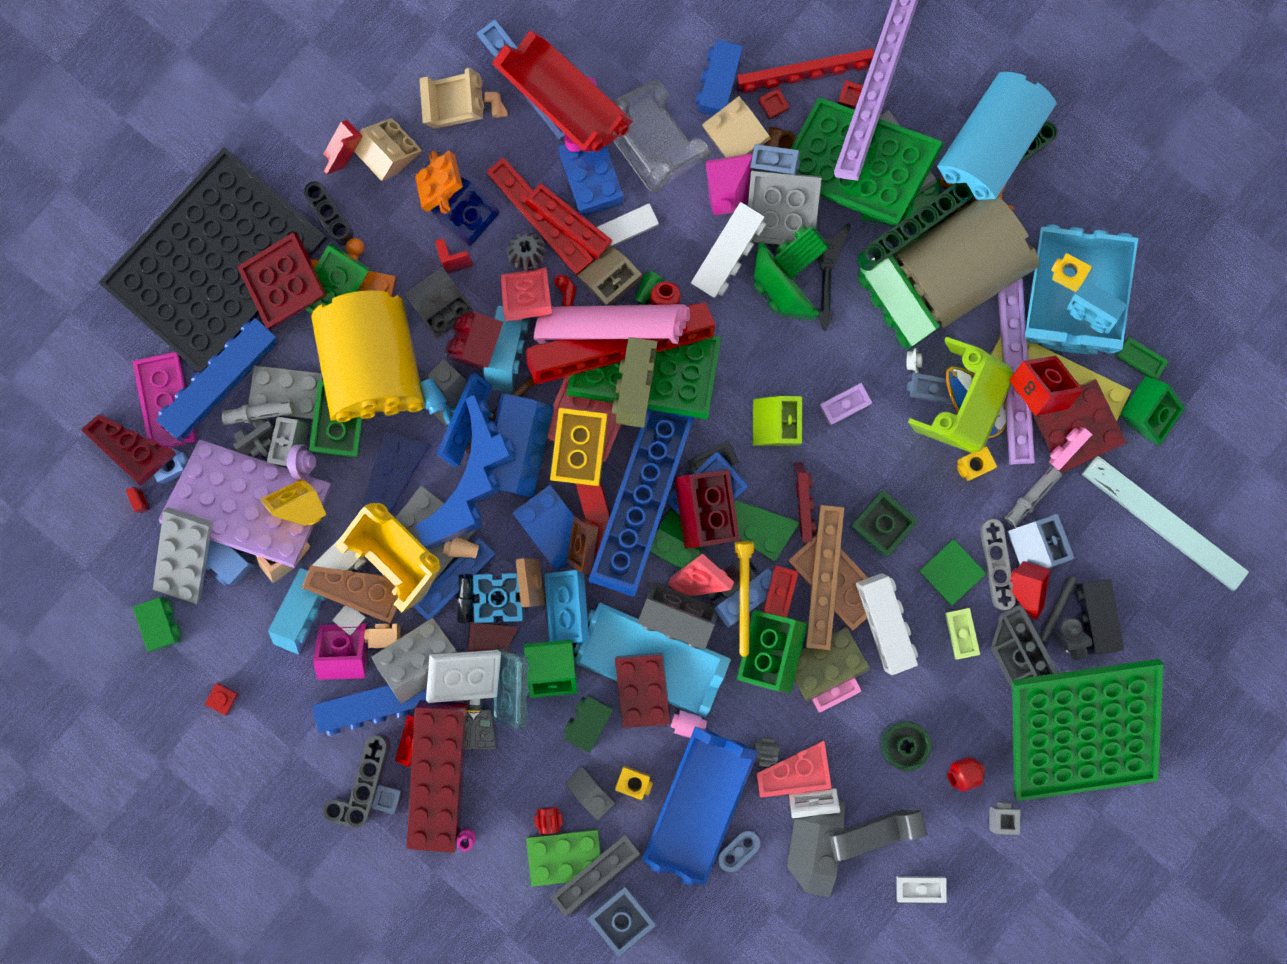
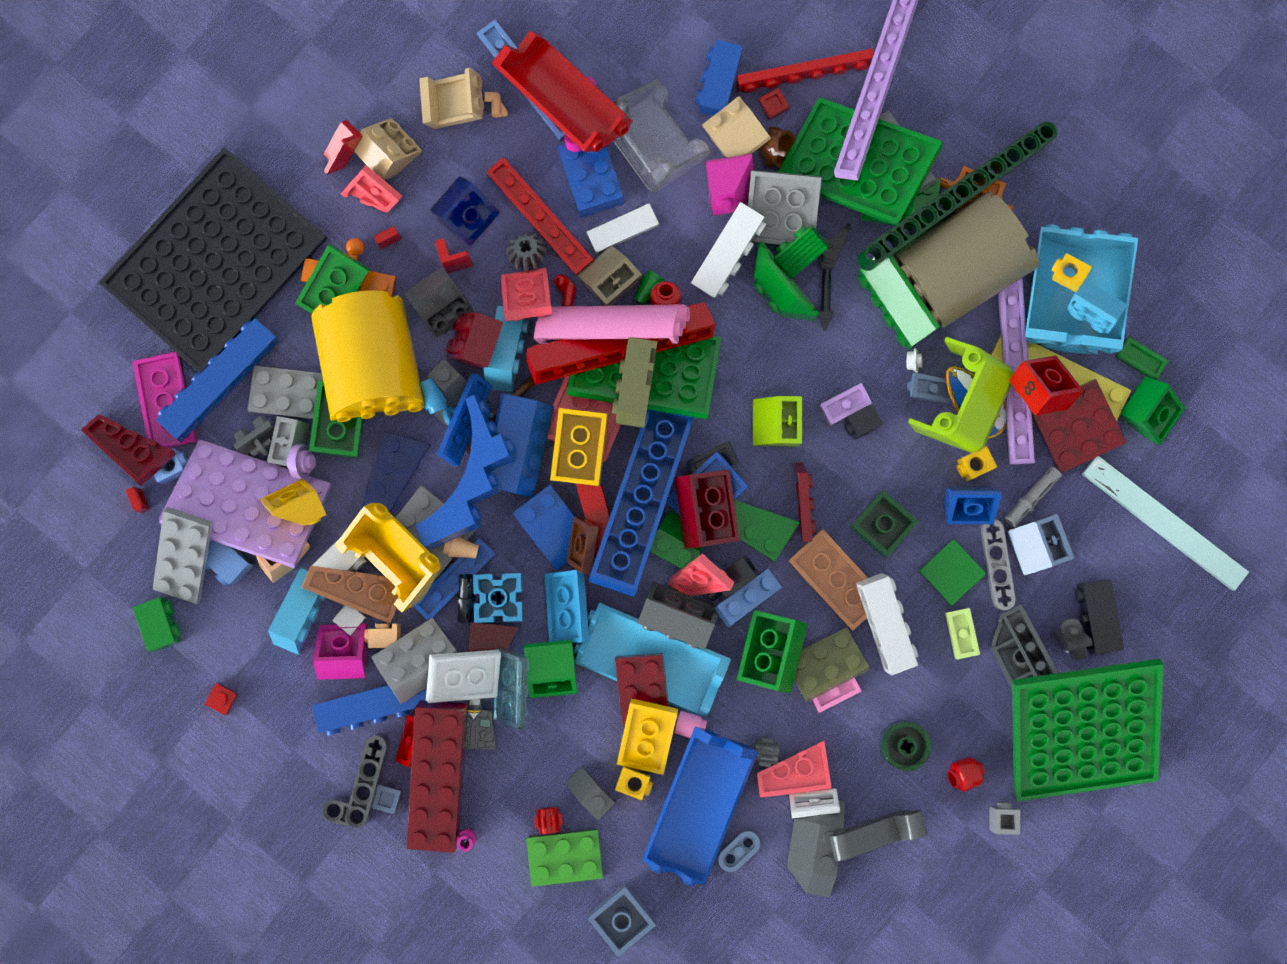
(249, 413): light grey pin -> none
(282, 280): dark red plate -> none
(324, 203): black beam -> none
(372, 190): none -> coral wing
(387, 237): none -> red tile
(438, 181): orange plate -> none
(530, 582): medium nougat plate -> none
(569, 221): red tile -> none
(589, 722): dark green brick -> none
(596, 876): dark grey fence -> none
(647, 736): none -> yellow plate
(744, 551): yellow piece -> none
(775, 159): sand blue plate -> none
(780, 591): red panel -> none
(824, 577): medium nougat plate -> none
(850, 94): red plate -> none
(862, 422): none -> black brick
(921, 889): white plate -> none
(971, 505): none -> blue slope
(997, 135): medium azure cylinder -> none
(1031, 587): red slope -> none
(1058, 609): dark grey bar -> none
(1076, 439): bright pink plate -> none

